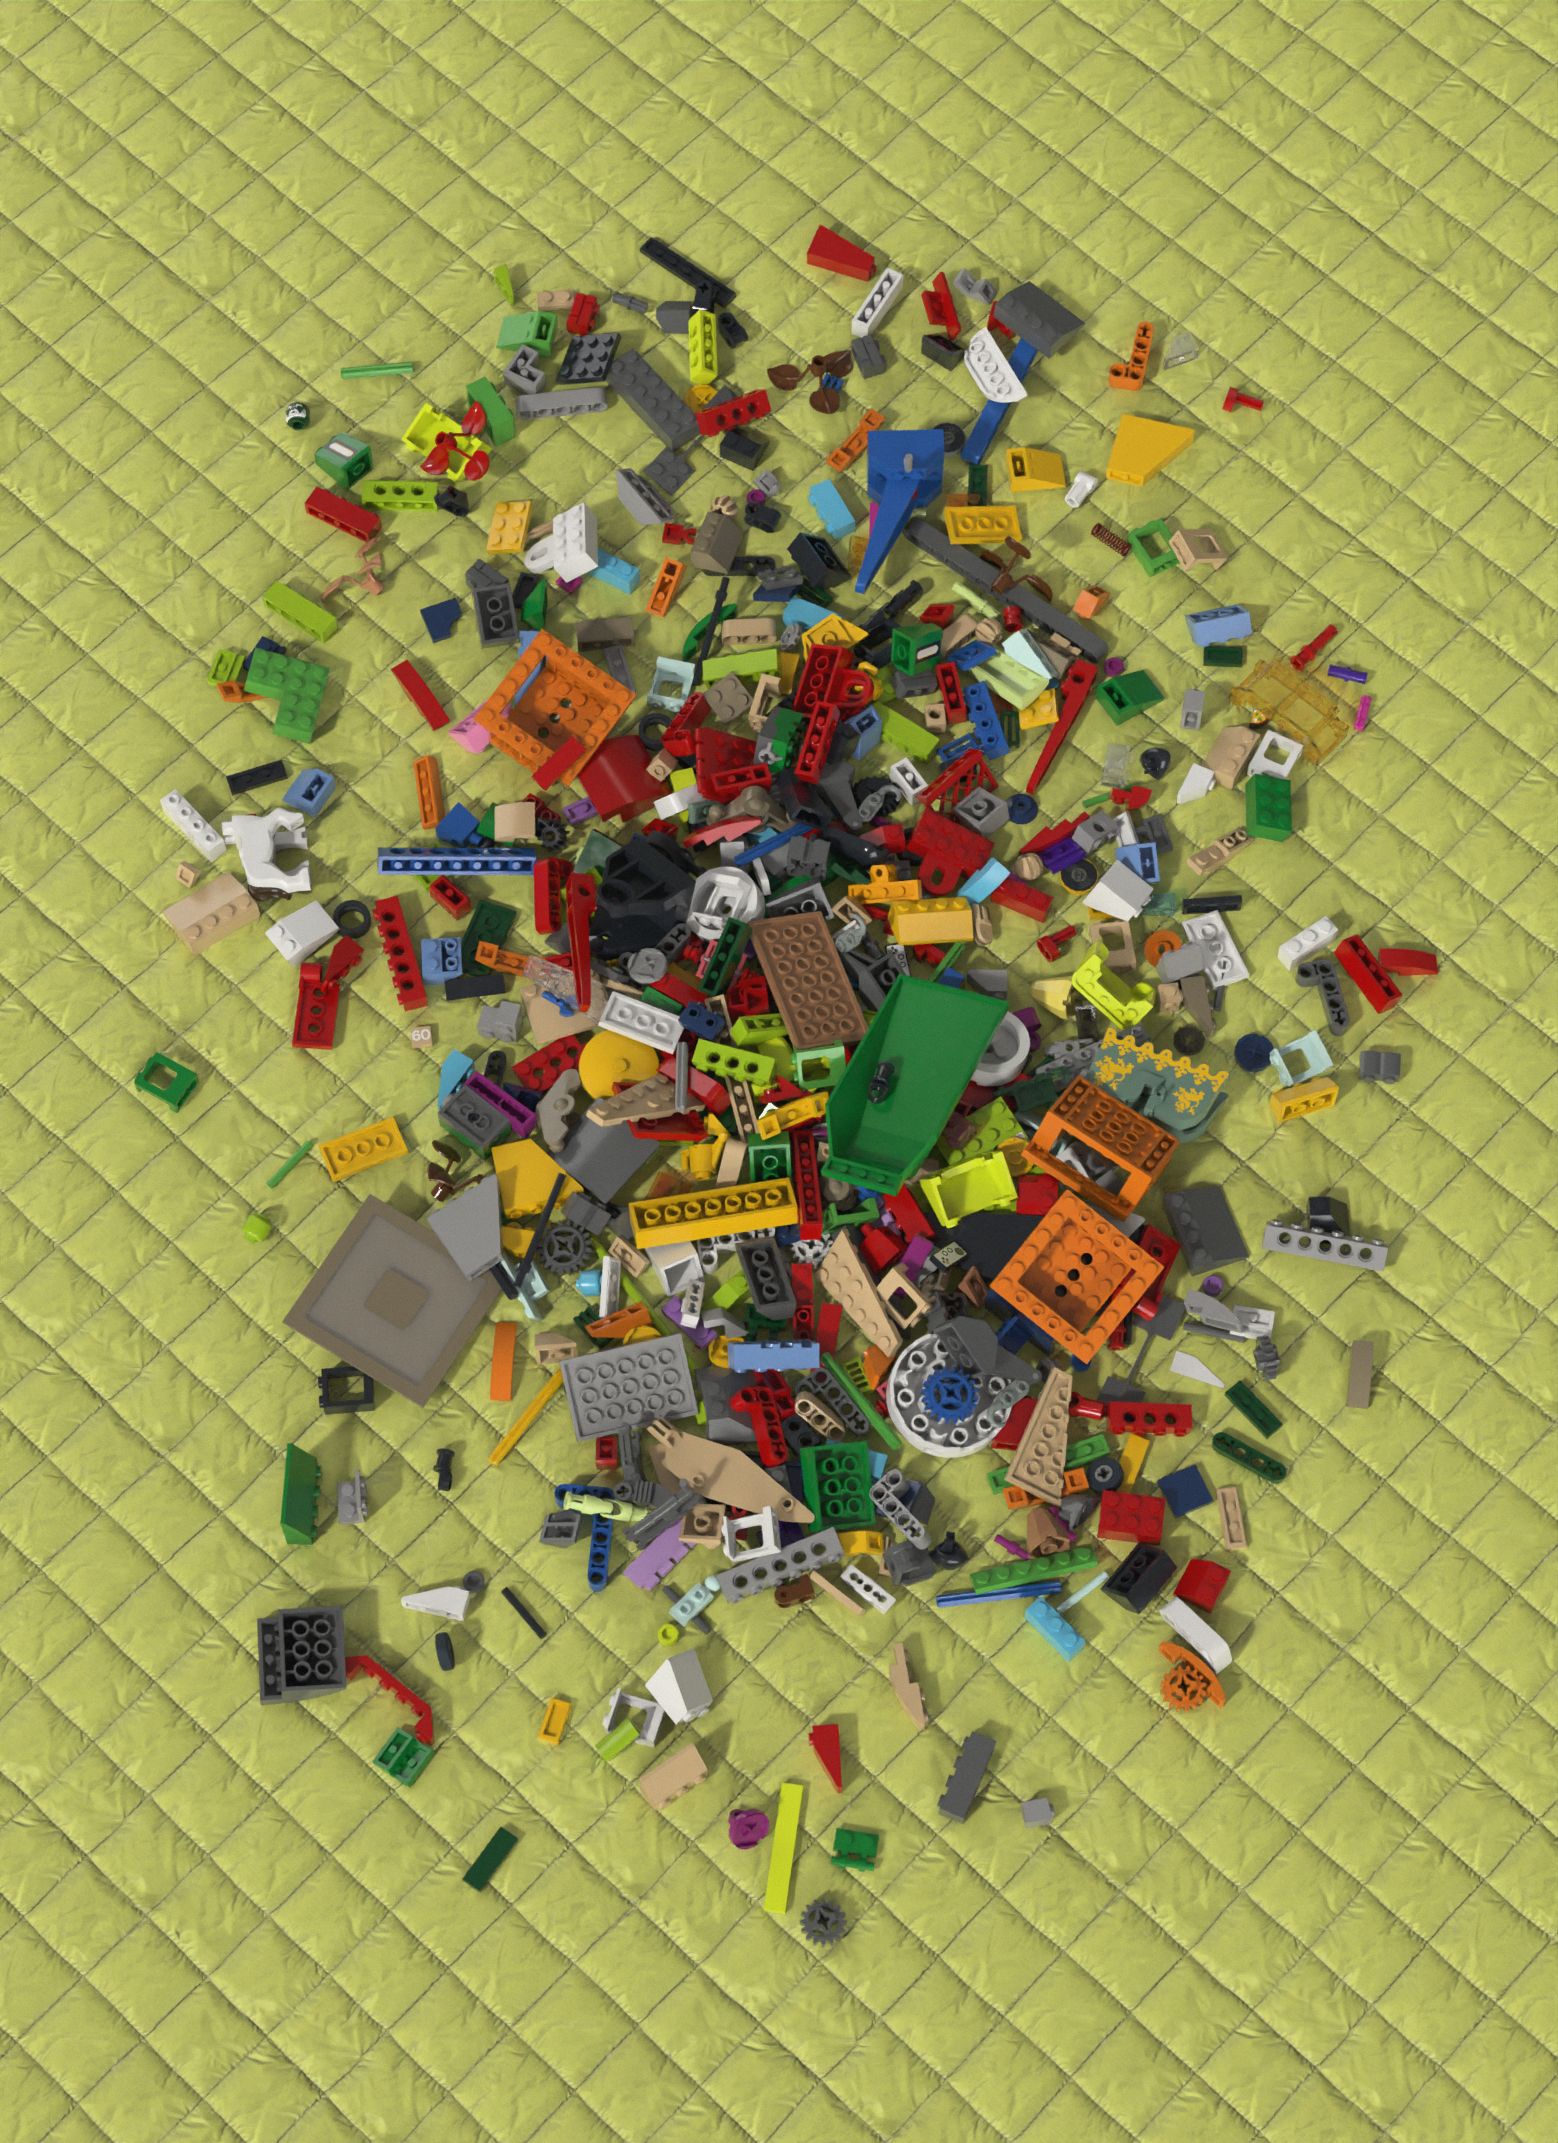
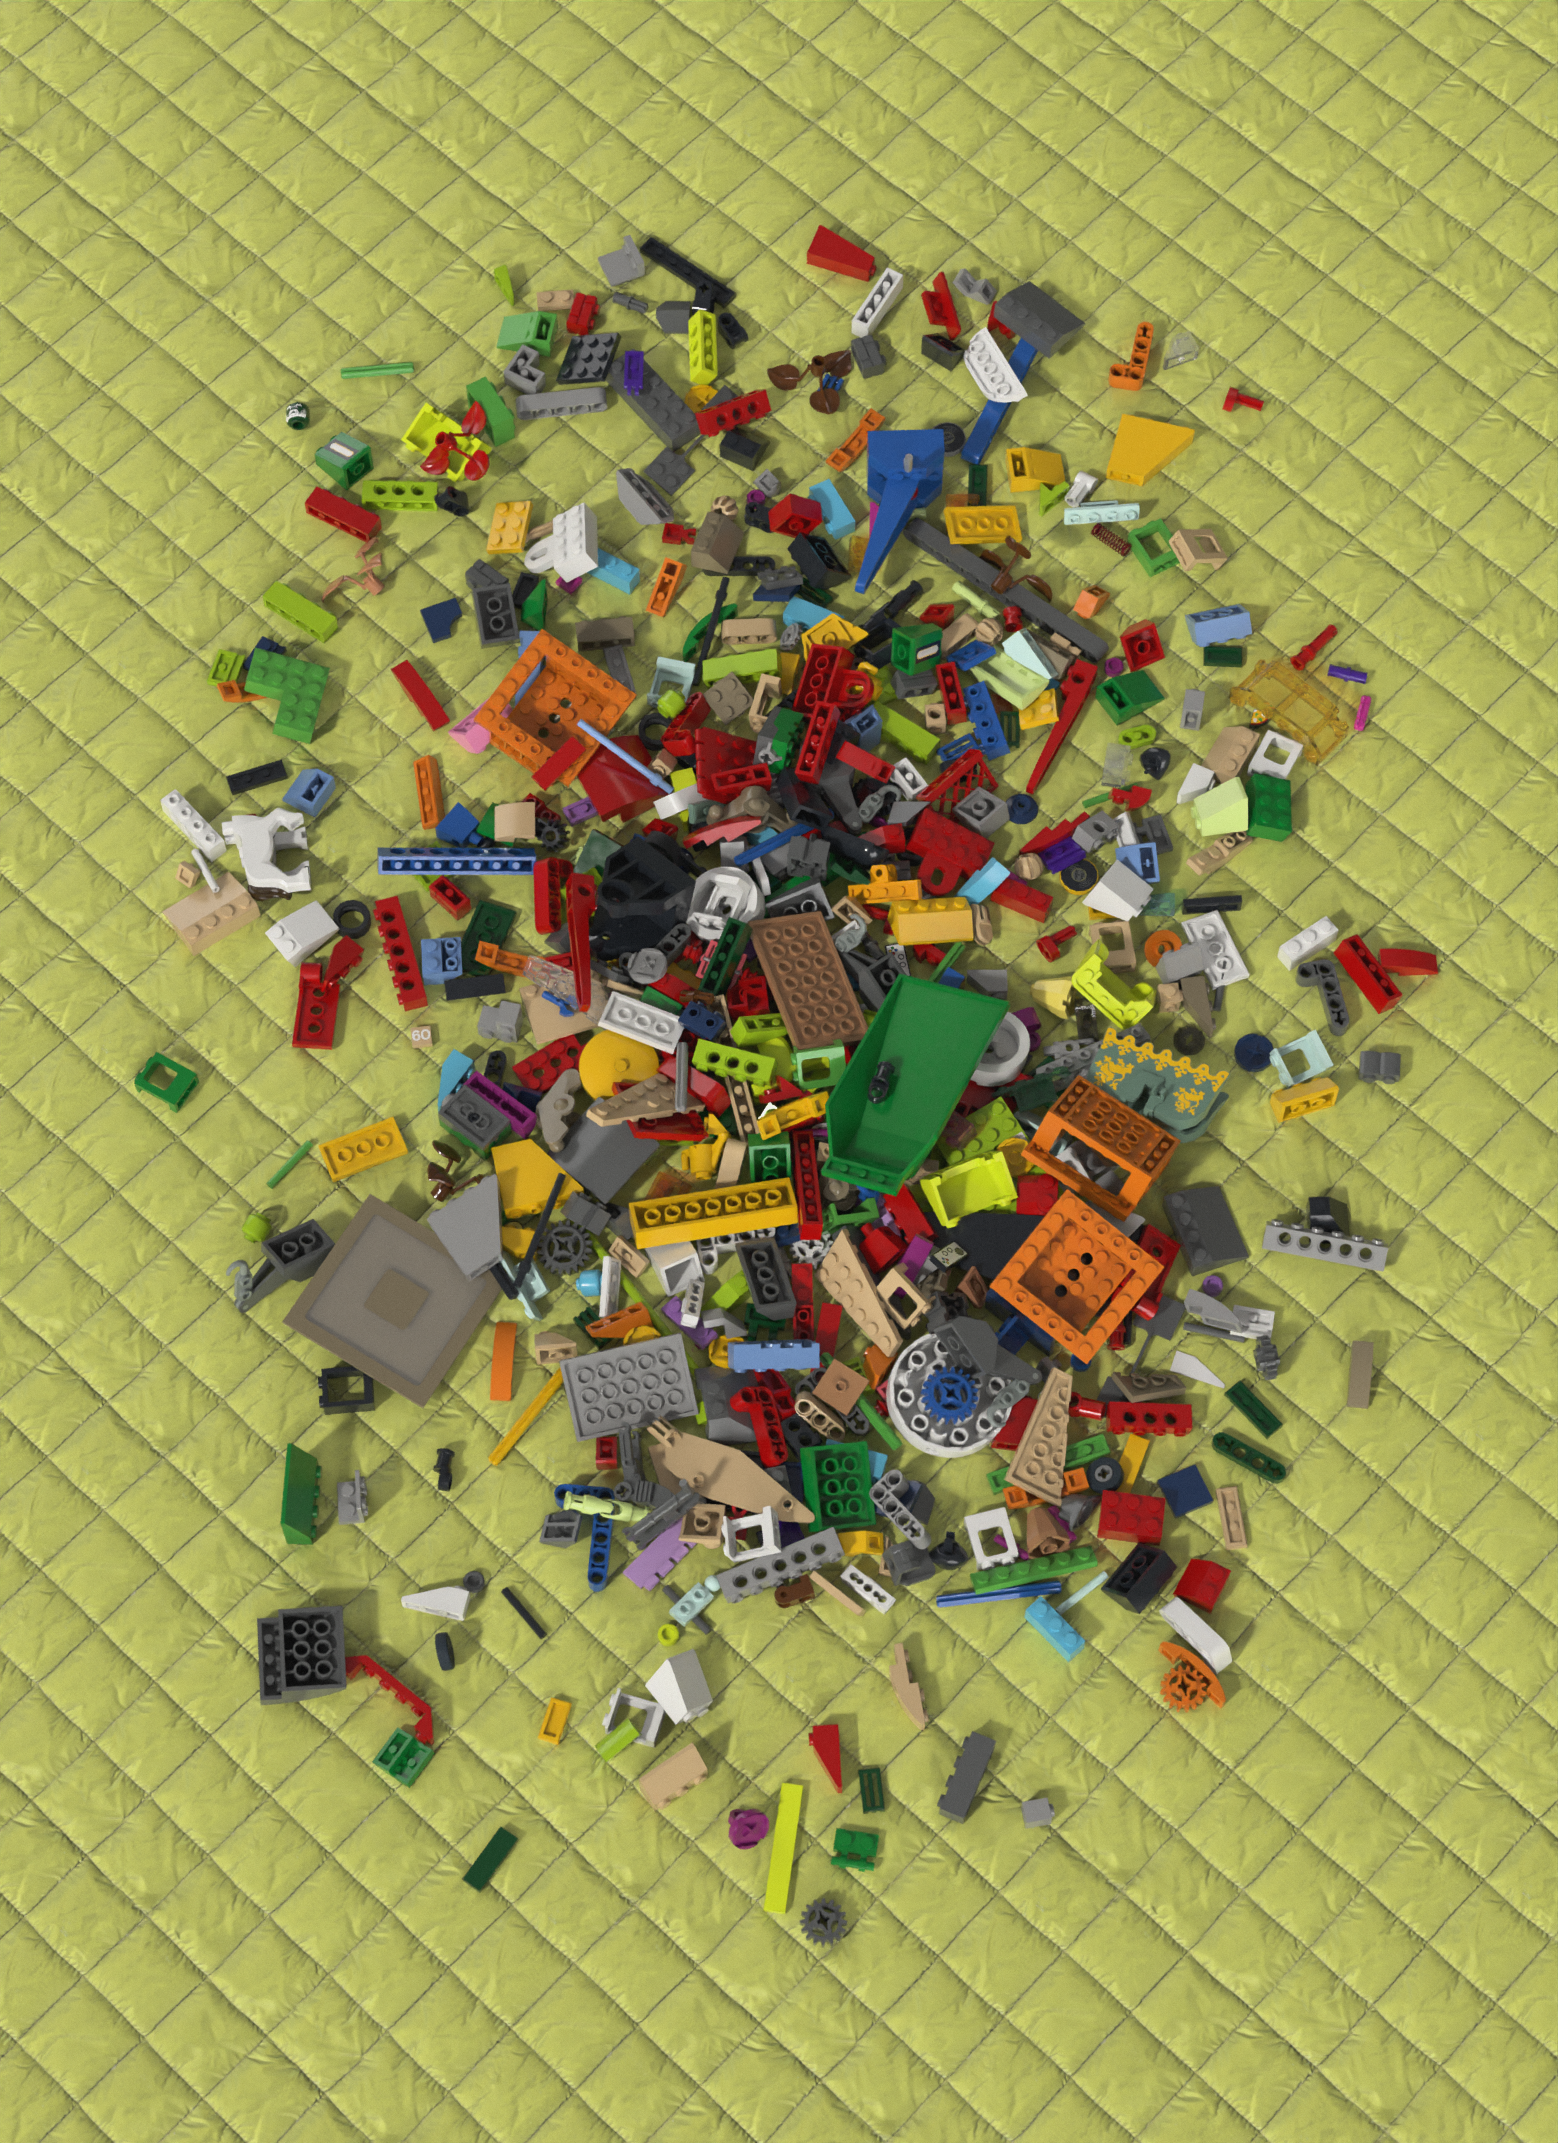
(205, 870): none -> white piece
(289, 1256): none -> dark grey slope
(622, 264): none -> light grey bracket
(633, 371): none -> dark purple hinge
(655, 778): none -> light blue bar
(671, 703): none -> lime head
(697, 995): none -> reddish brown axle
(795, 515): none -> red brick
(840, 1387): none -> medium nougat plate
(865, 761): none -> red slope
(873, 1808): none -> dark green tile
(906, 812): none -> dark grey slope
(987, 1520): none -> white window
(1049, 499): none -> lime slope
(1101, 512): none -> light aqua bracket
(1136, 738): none -> lime plate
(1141, 645): none -> red slope
(1147, 1388): none -> dark tan wing
(1222, 809): none -> yellowish green slope

